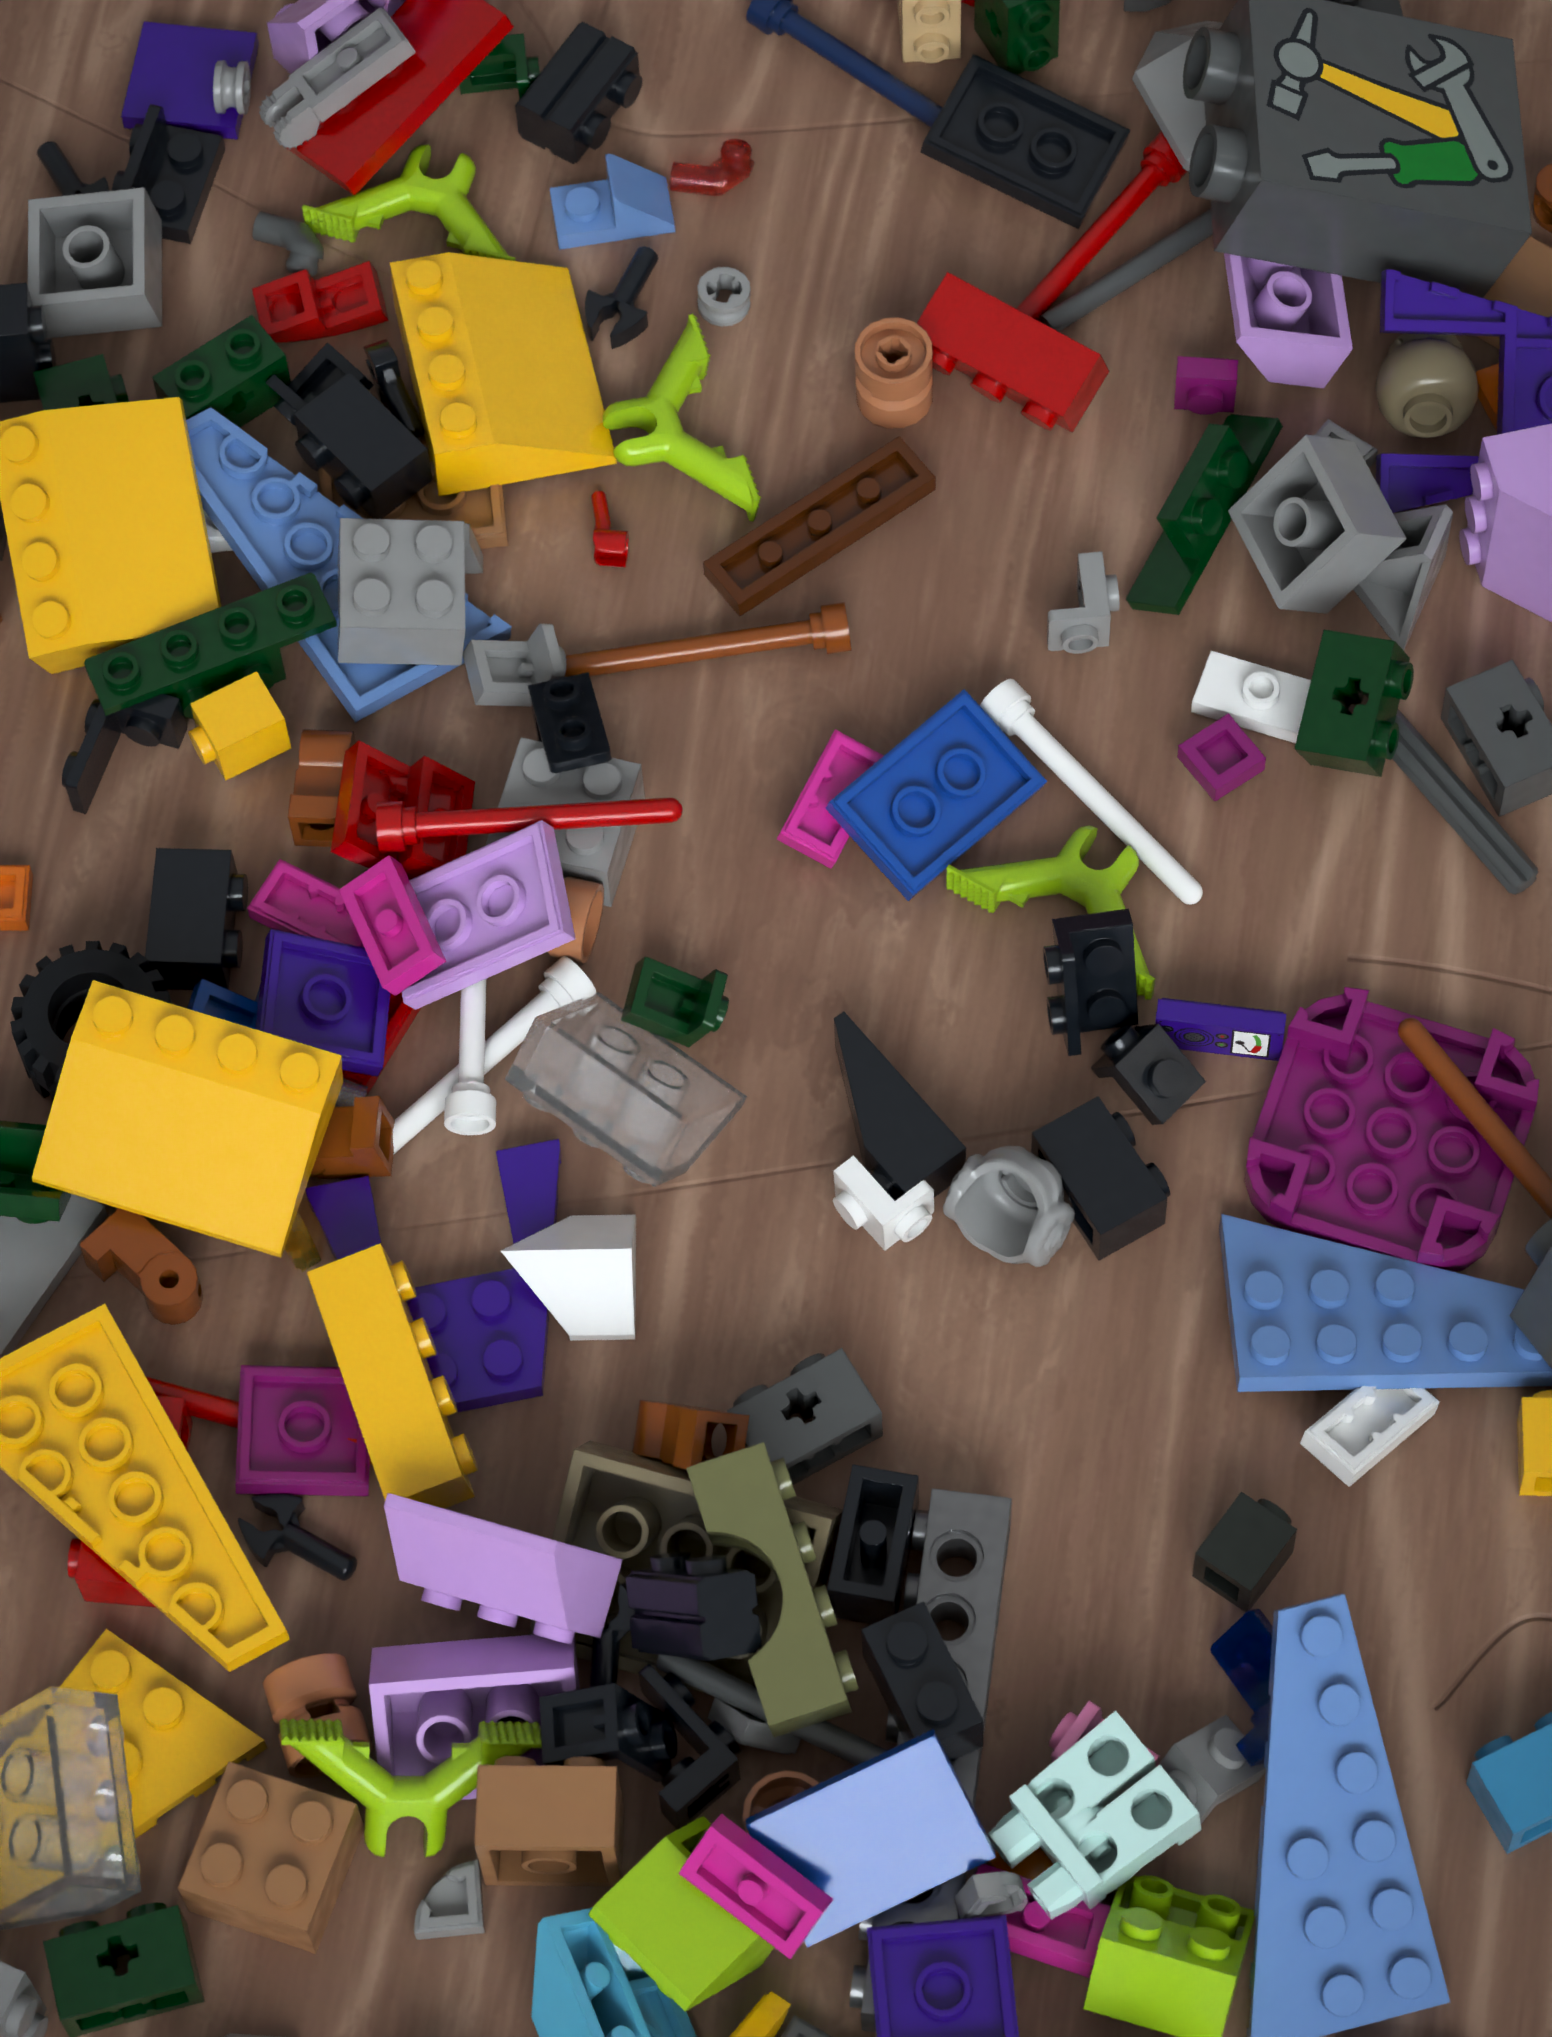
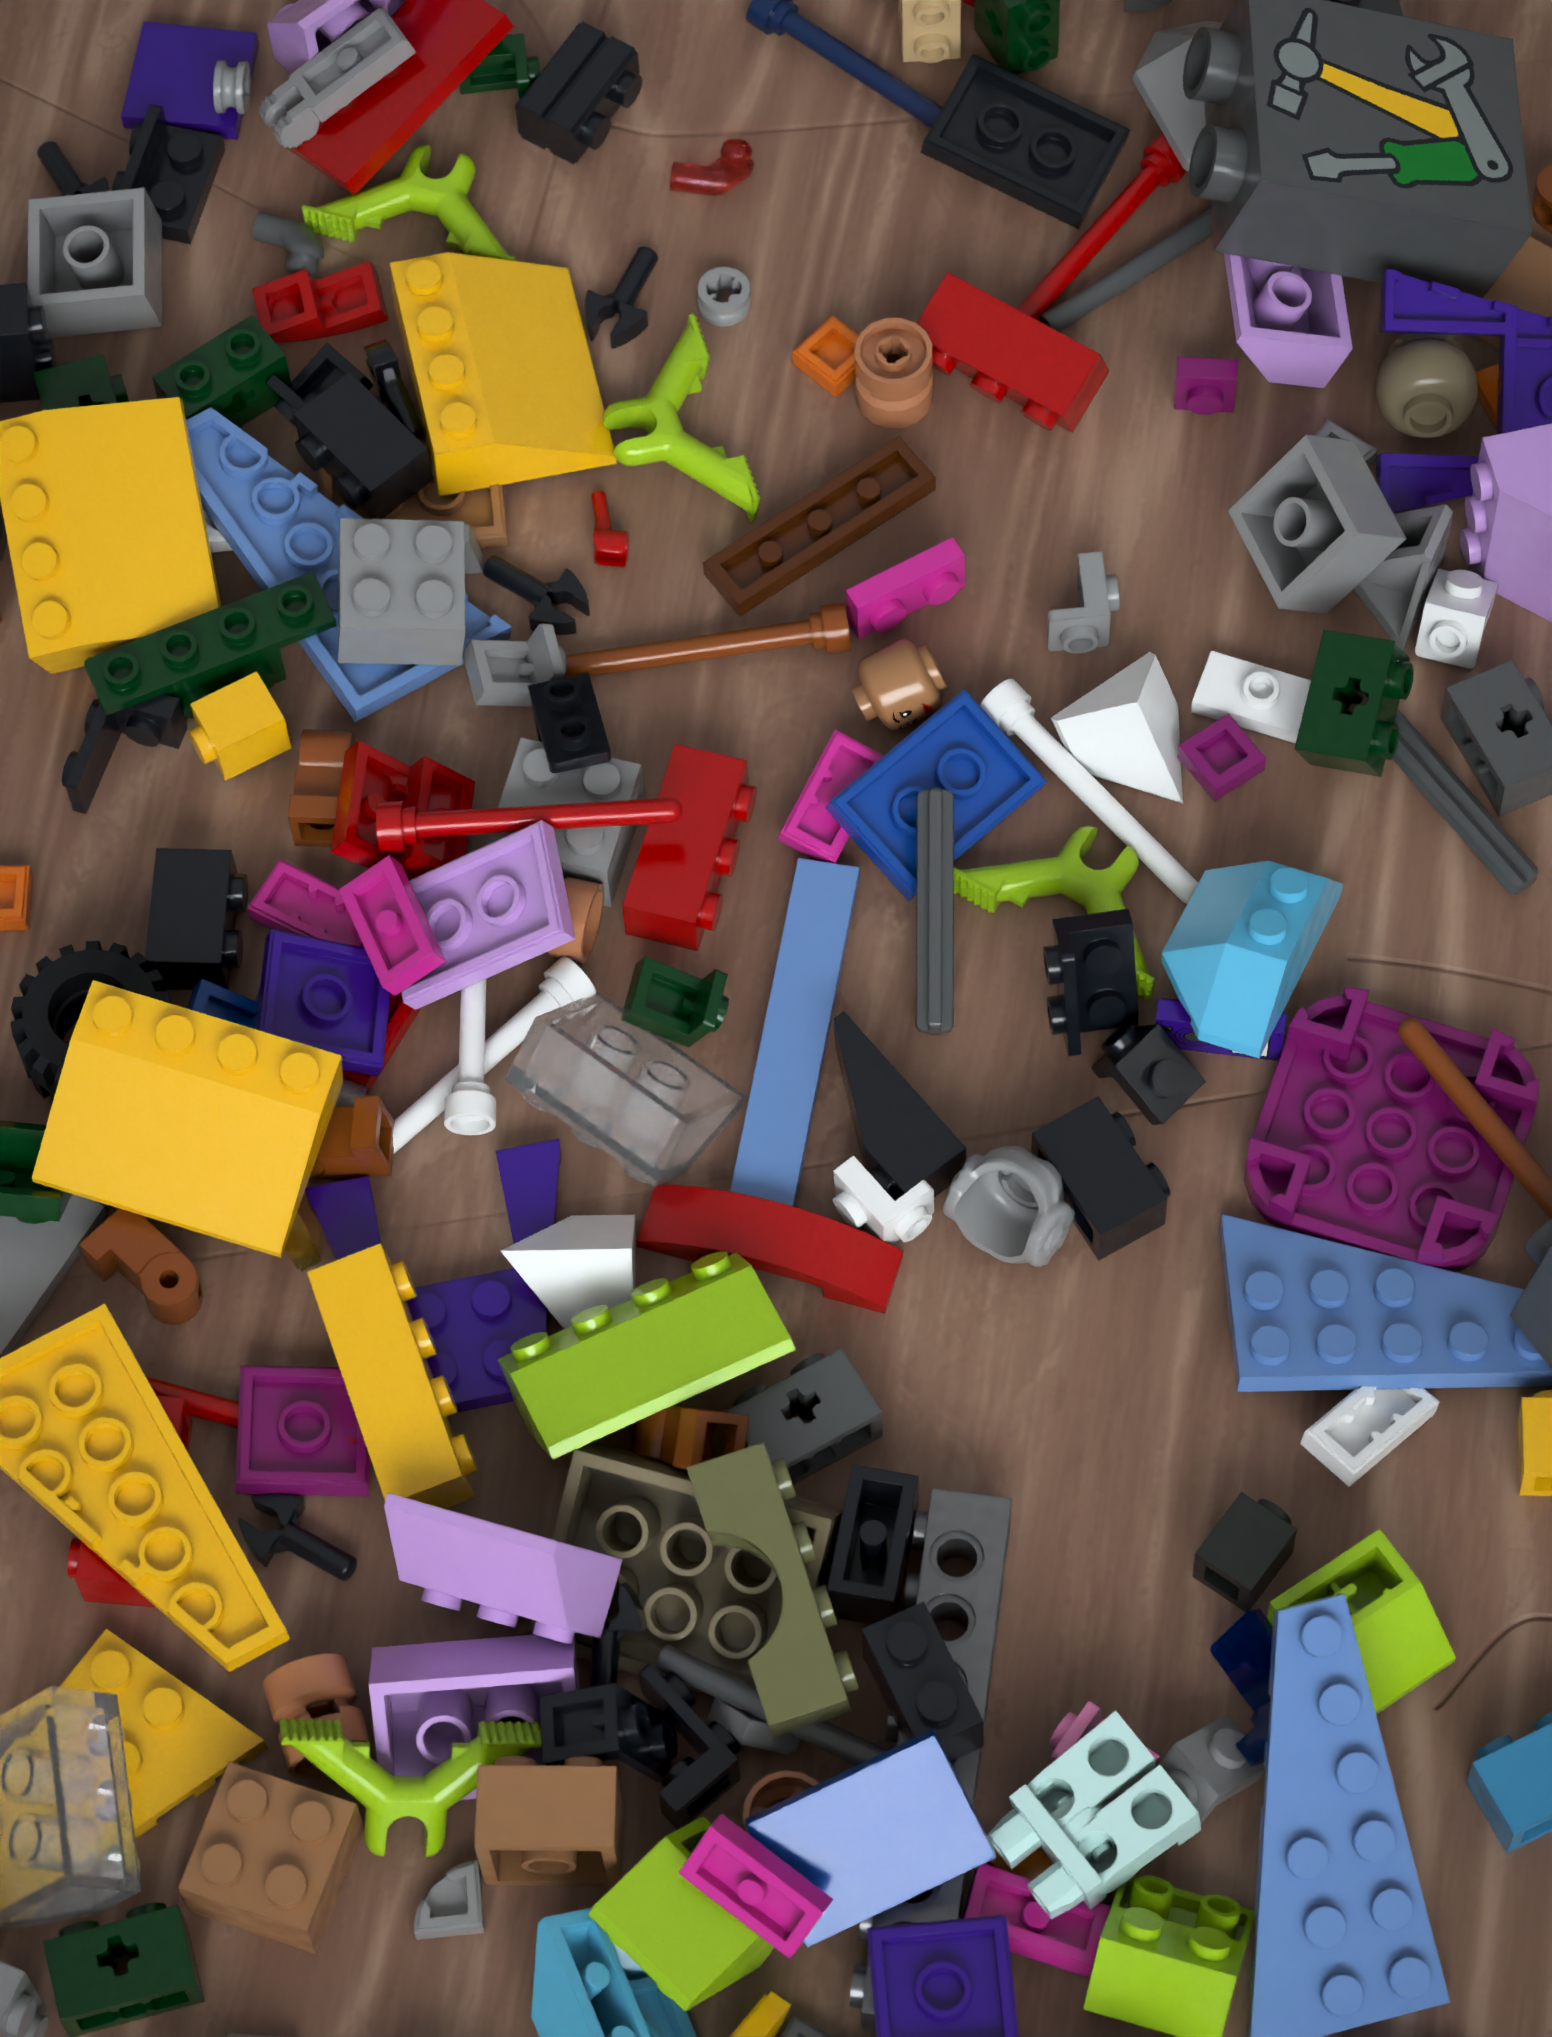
(541, 594): none -> black bar
(622, 207): medium blue slope -> none
(644, 1353): none -> lime slope
(682, 862): none -> red brick
(693, 1608): black brick -> none
(772, 1239): none -> red slope
(796, 1031): none -> medium blue tile
(828, 356): none -> orange tile
(899, 684): none -> medium nougat head
(905, 588): none -> dark pink plate
(934, 911): none -> dark grey axle
(991, 1895): light grey tile -> none
(1128, 730): none -> white slope
(1198, 509): dark green bracket -> none
(1246, 949): none -> medium azure wedge
(1389, 1613): none -> lime slope
(1455, 617): none -> white bracket

